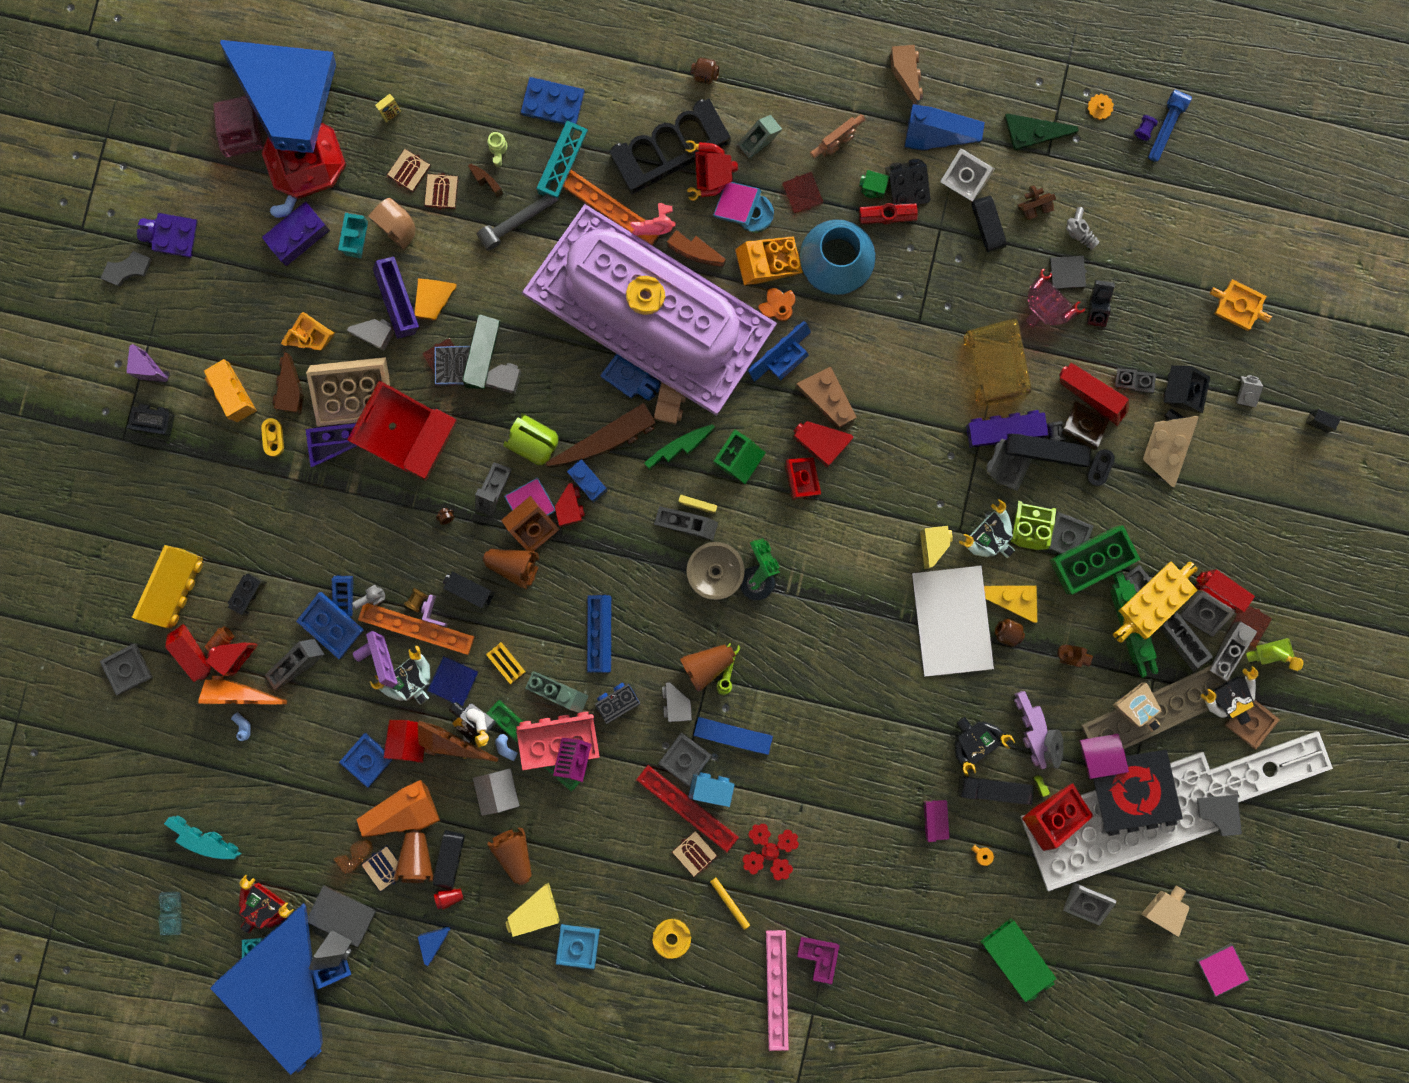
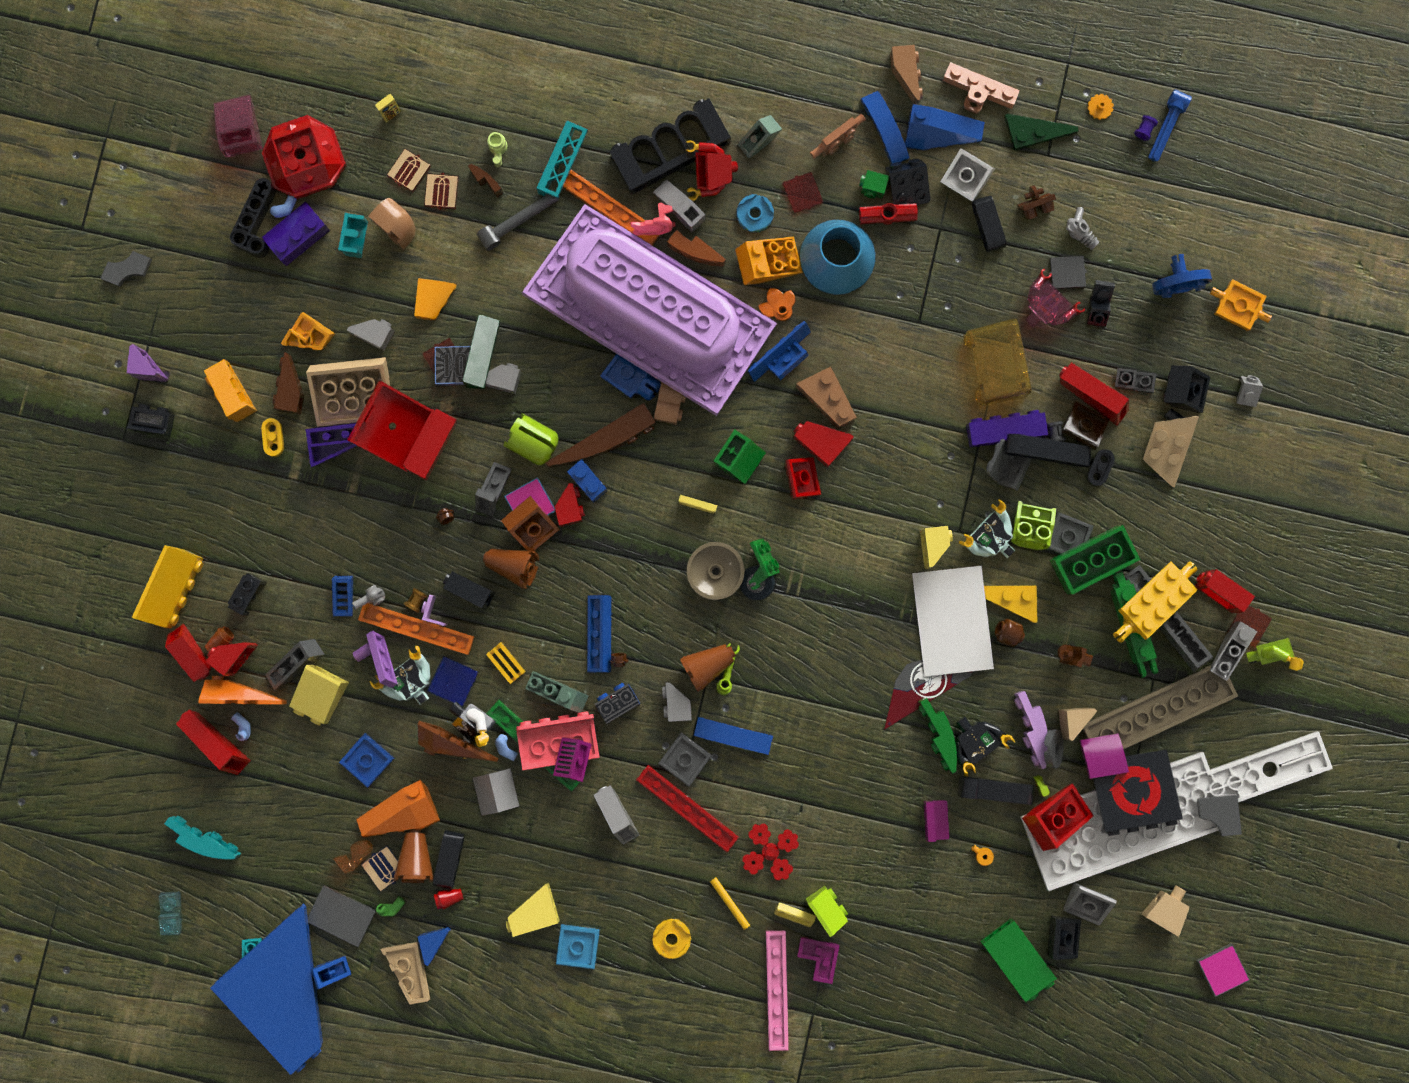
(126, 669): dark grey tile -> none
(169, 234): dark purple plate -> none
(212, 743): none -> red slope
(257, 215): none -> black beam
(260, 906): torso -> none
(284, 88): blue slope -> none
(318, 694): none -> light yellow slope
(330, 625): blue plate -> none
(331, 952): dark grey slope -> none
(390, 909): none -> bright green arm
(395, 297): dark purple brick -> none
(403, 742): red slope -> none
(409, 968): none -> tan wing
(512, 854): dark orange cone -> none
(552, 101): blue plate -> none
(616, 814): none -> light grey slope
(619, 659): none -> reddish brown plate
(641, 305): yellow tile -> none
(683, 208): none -> light grey slope
(686, 443): green slope -> none
(686, 523): dark grey slope -> none
(694, 853): piece -> none
(705, 71): reddish brown head -> none
(711, 790): dark azure brick -> none
(737, 203): dark pink tile -> none
(795, 915): none -> light yellow tile
(827, 911): none -> lime slope
(886, 127): none -> blue slope
(913, 686): none -> sticker
(944, 740): none -> green slope
(979, 88): none -> plate
(1064, 938): none -> black slope
(1073, 721): none -> tan slope
(1140, 707): tan torso -> none
(1182, 279): none -> blue piece
(1206, 612): light grey slope -> none
(1233, 697): torso -> none
(1257, 729): medium nougat tile -> none
(1323, 420): black piece -> none

